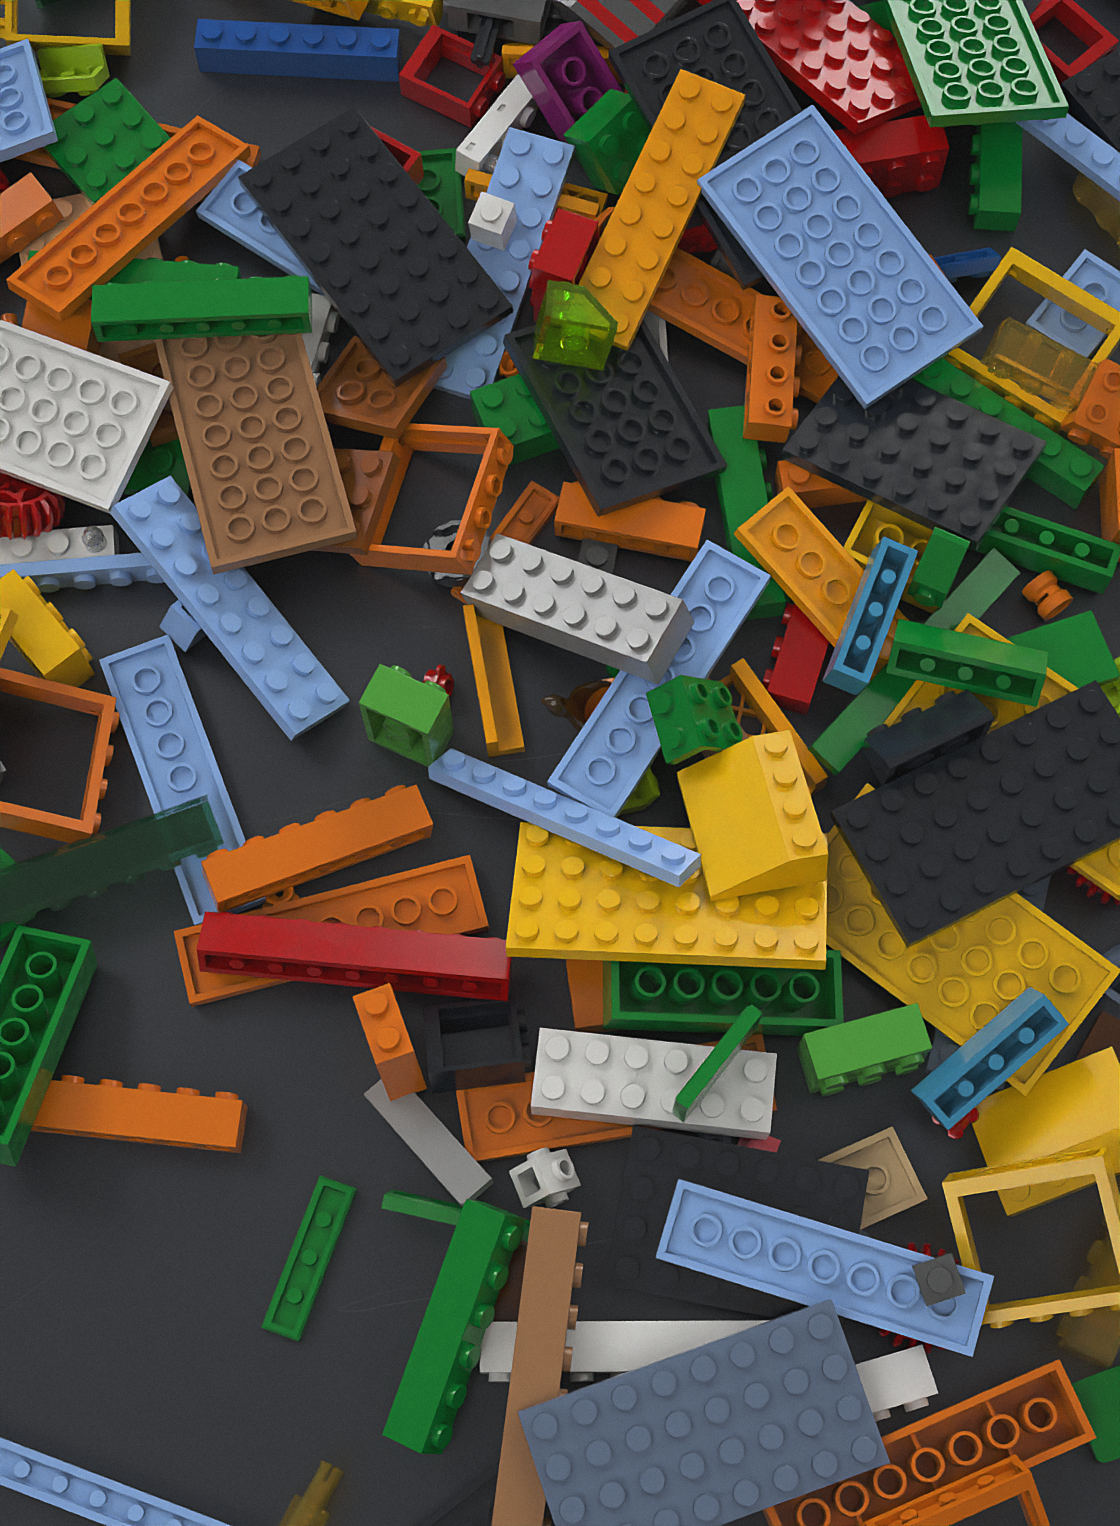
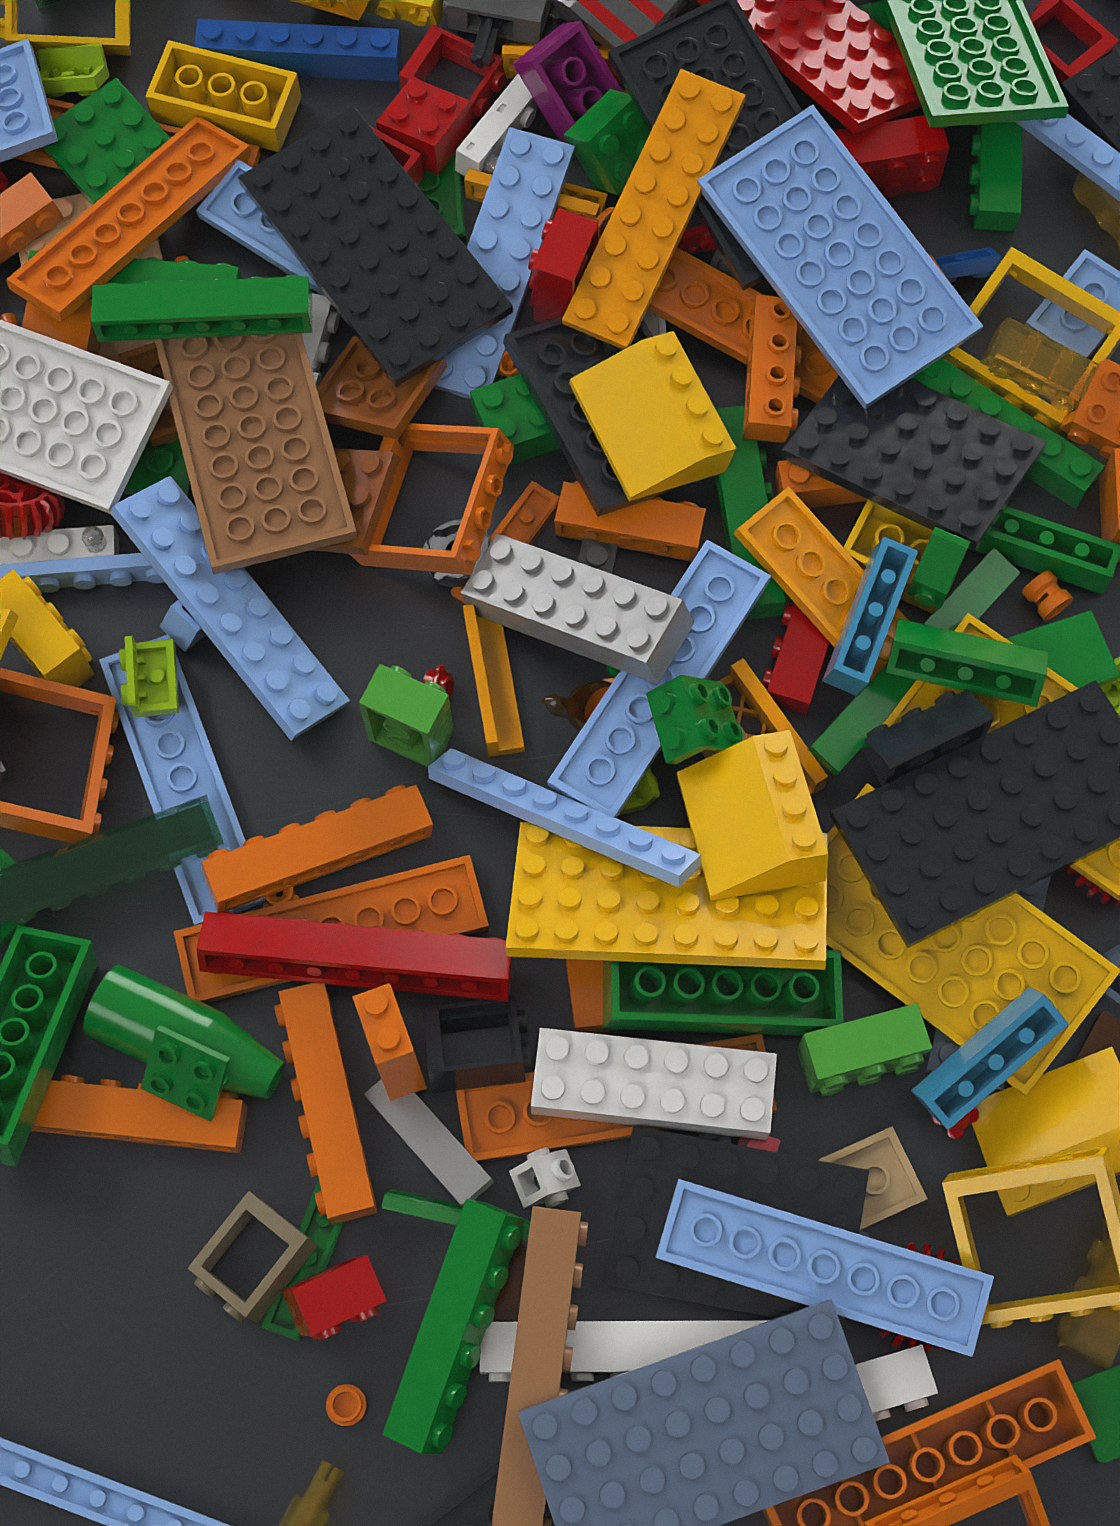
(150, 677): none -> lime bracket
(185, 1043): none -> green piece
(228, 91): none -> yellow brick
(277, 1278): none -> dark tan window
(327, 1103): none -> orange brick
(334, 1296): none -> red brick
(346, 1405): none -> orange plate
(427, 122): none -> red brick
(492, 221): white brick -> none
(573, 327): clear neon green slope -> none
(653, 417): none -> yellow slope
(716, 1062): green tile -> none
(938, 1279): dark grey plate -> none

